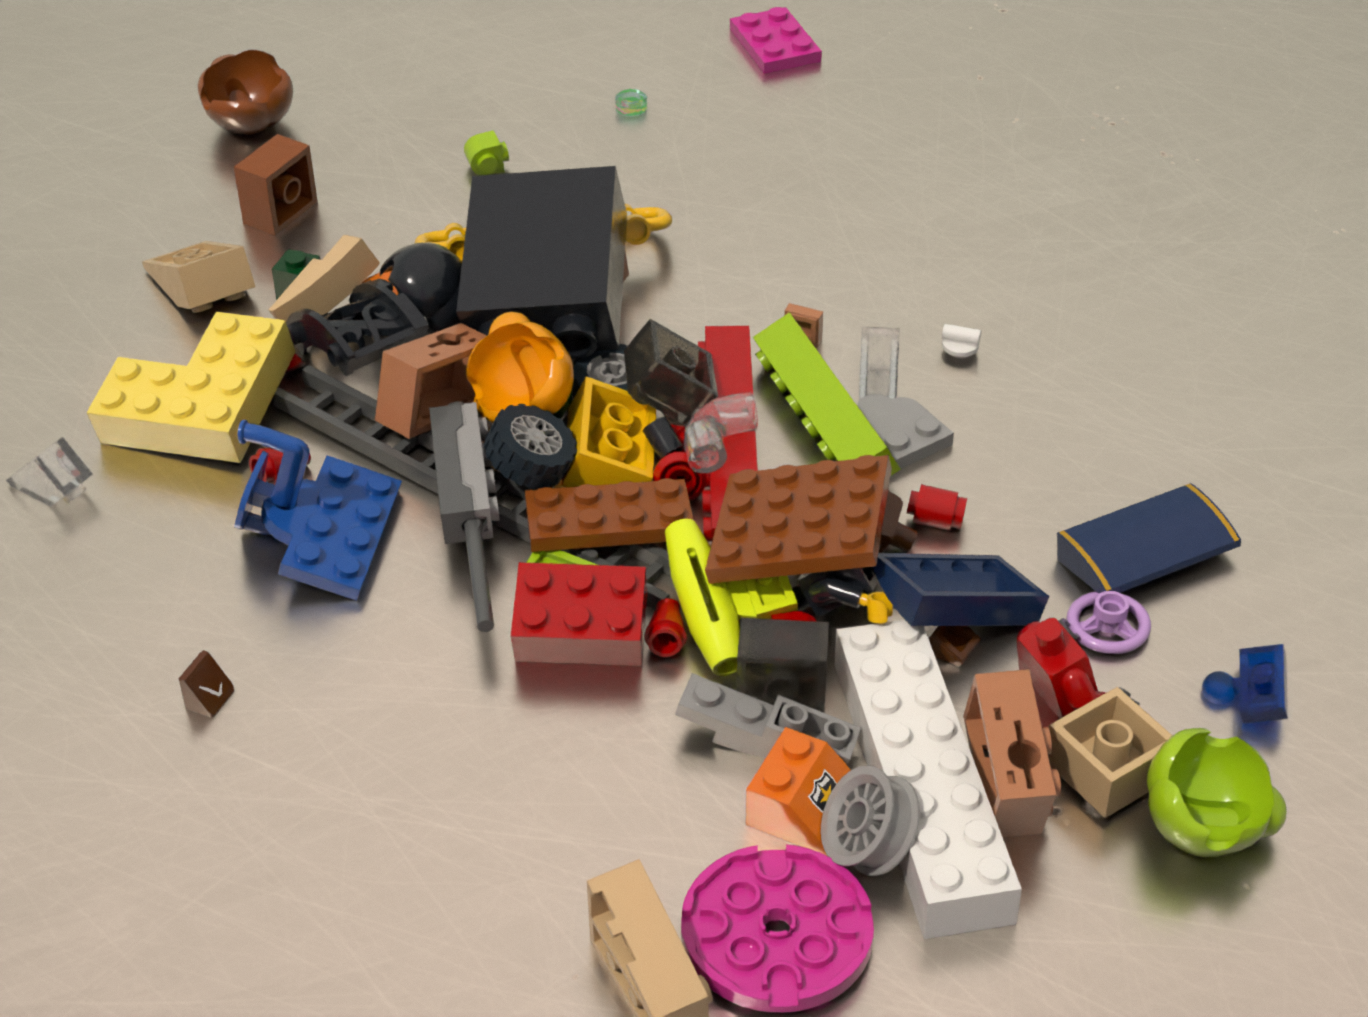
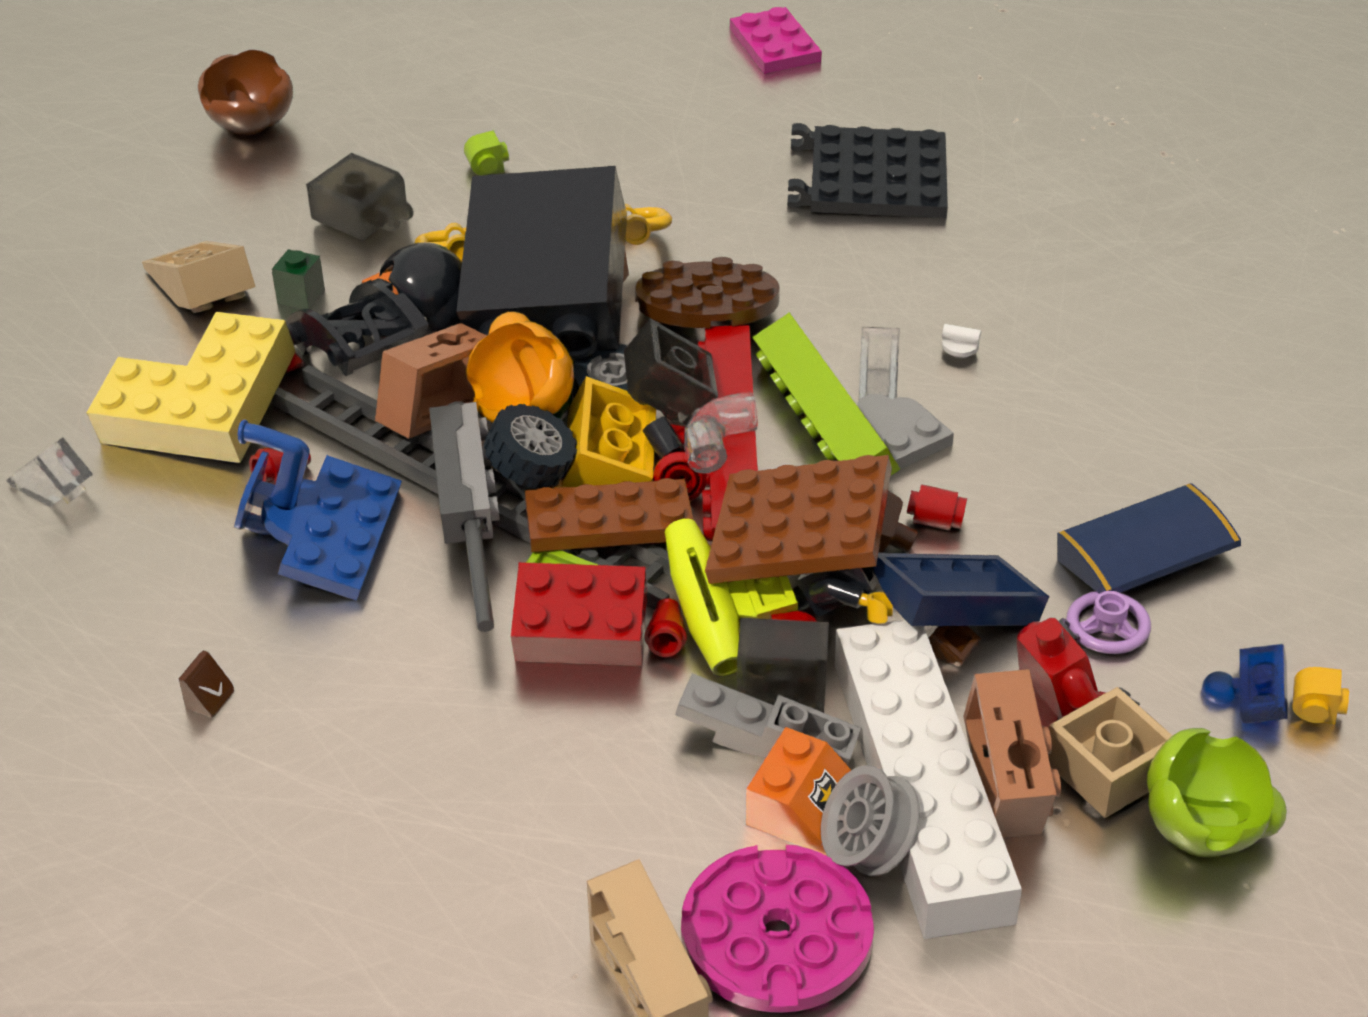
(275, 184): dark orange brick -> none
(327, 280): tan slope -> none
(359, 197): none -> clear smoke hinge
(631, 102): clear light blue tile -> none
(707, 292): none -> reddish brown plate
(809, 320): nougat tile -> none
(872, 171): none -> black plate
(1319, 695): none -> yellow plate

